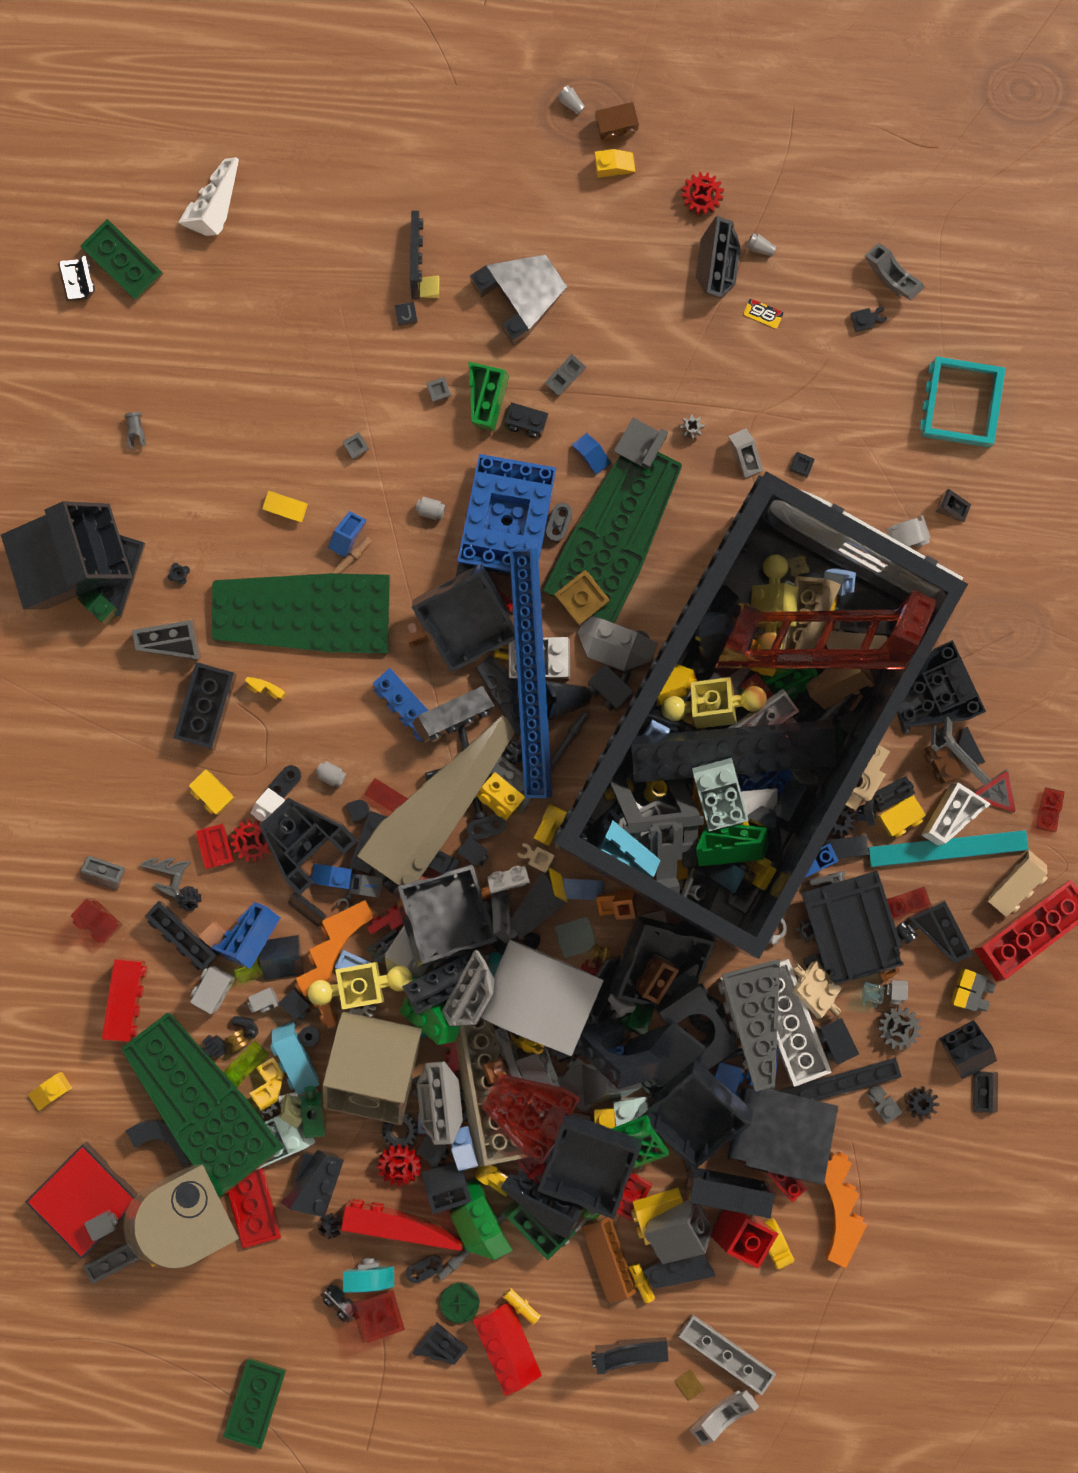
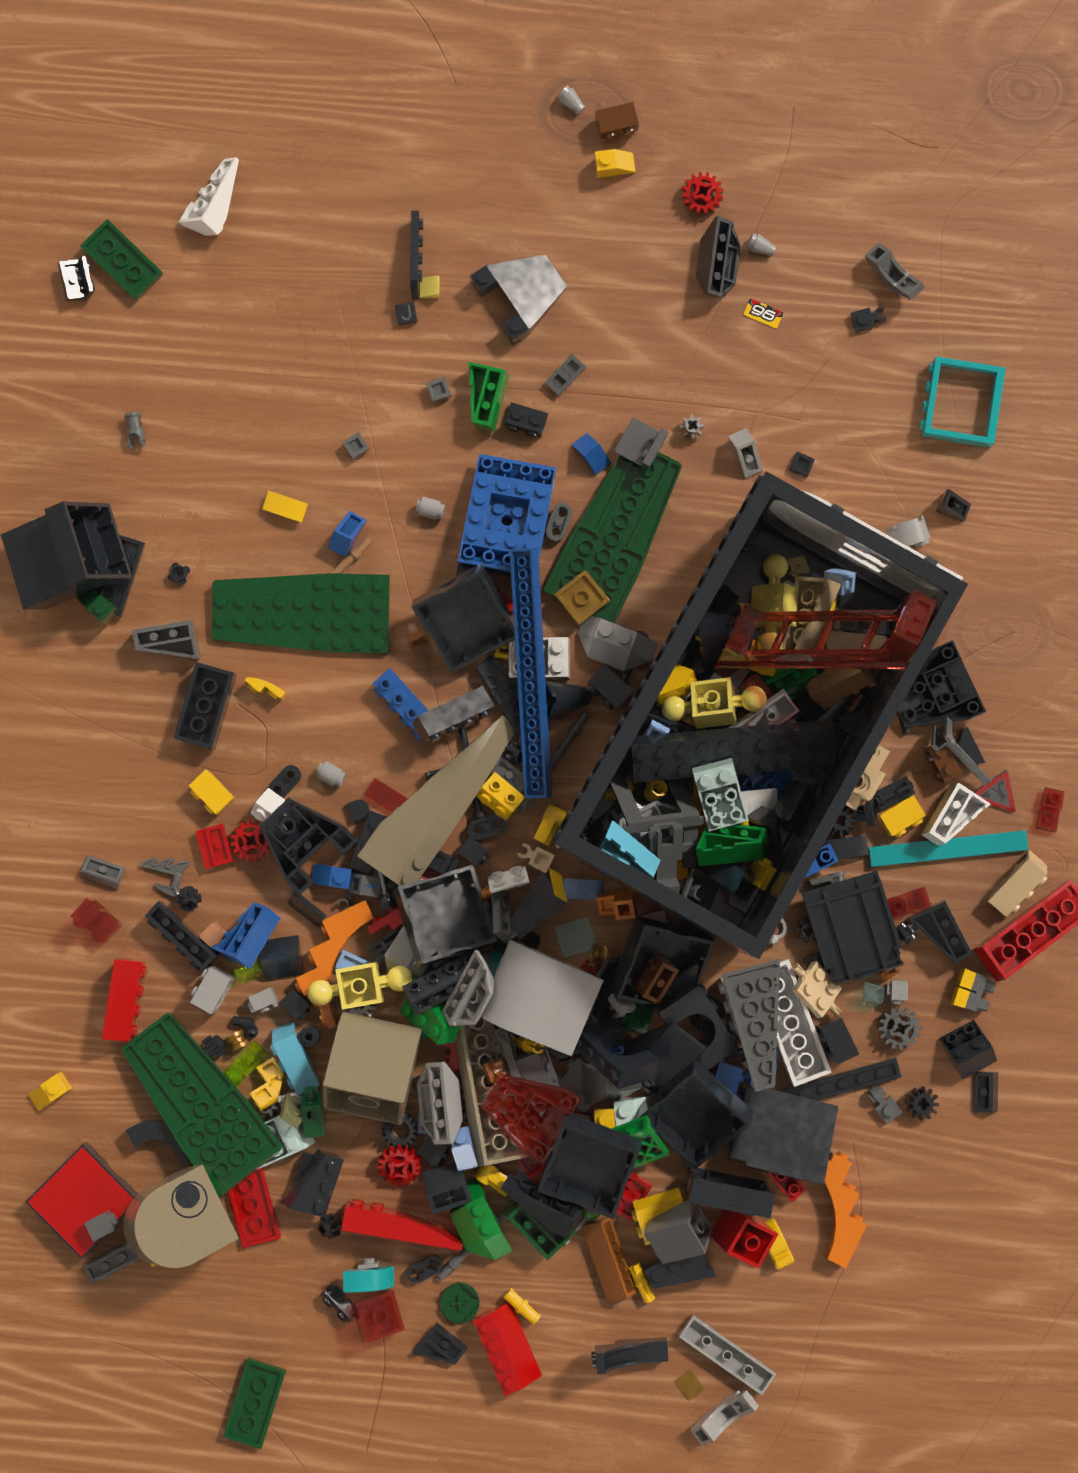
(385, 900): none -> black hinge

